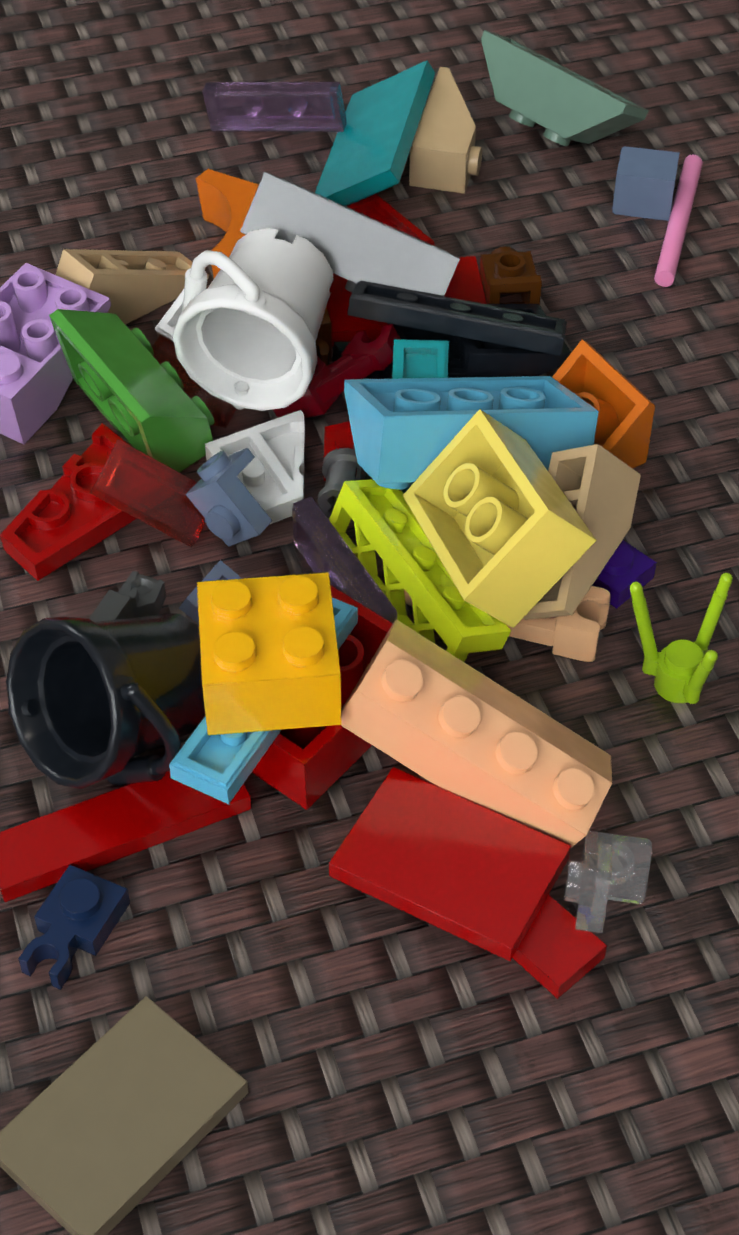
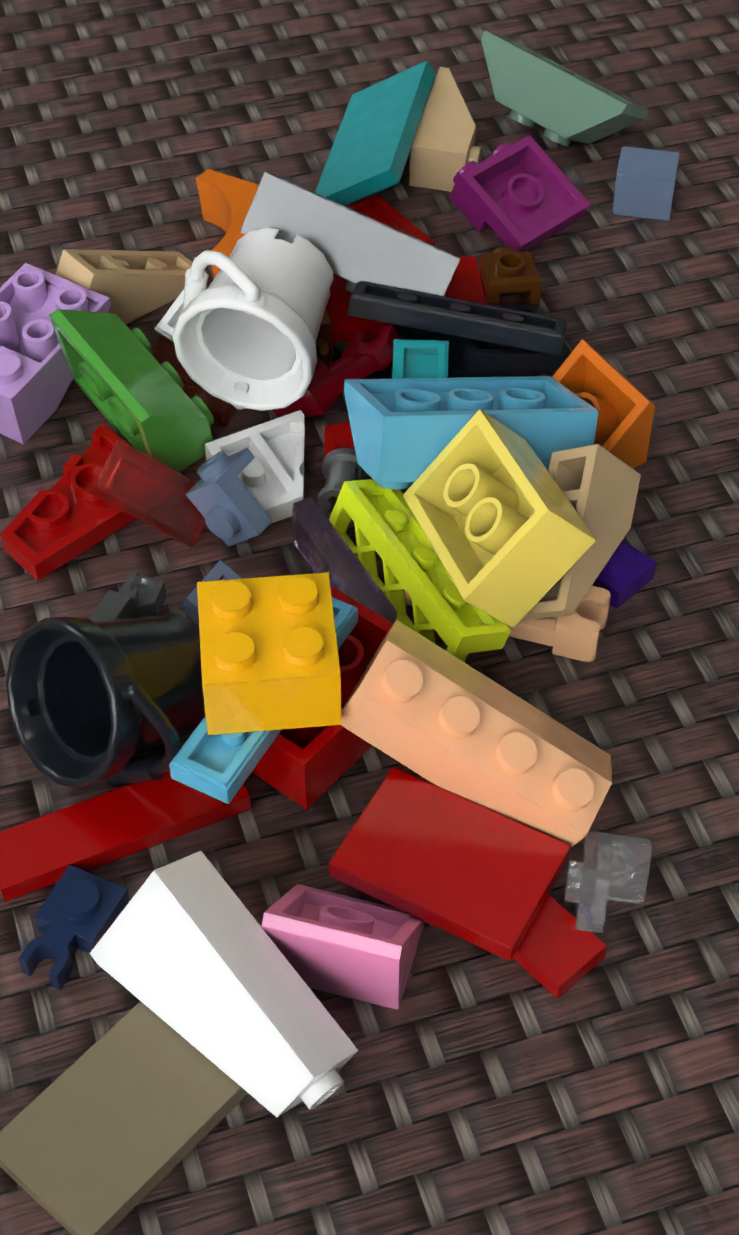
(225, 986): none -> white slope
(275, 106): clear purple tile -> none
(345, 943): none -> bright pink slope
(518, 195): none -> magenta plate
(678, 221): bright pink bar -> none
(683, 664): lime plant -> none

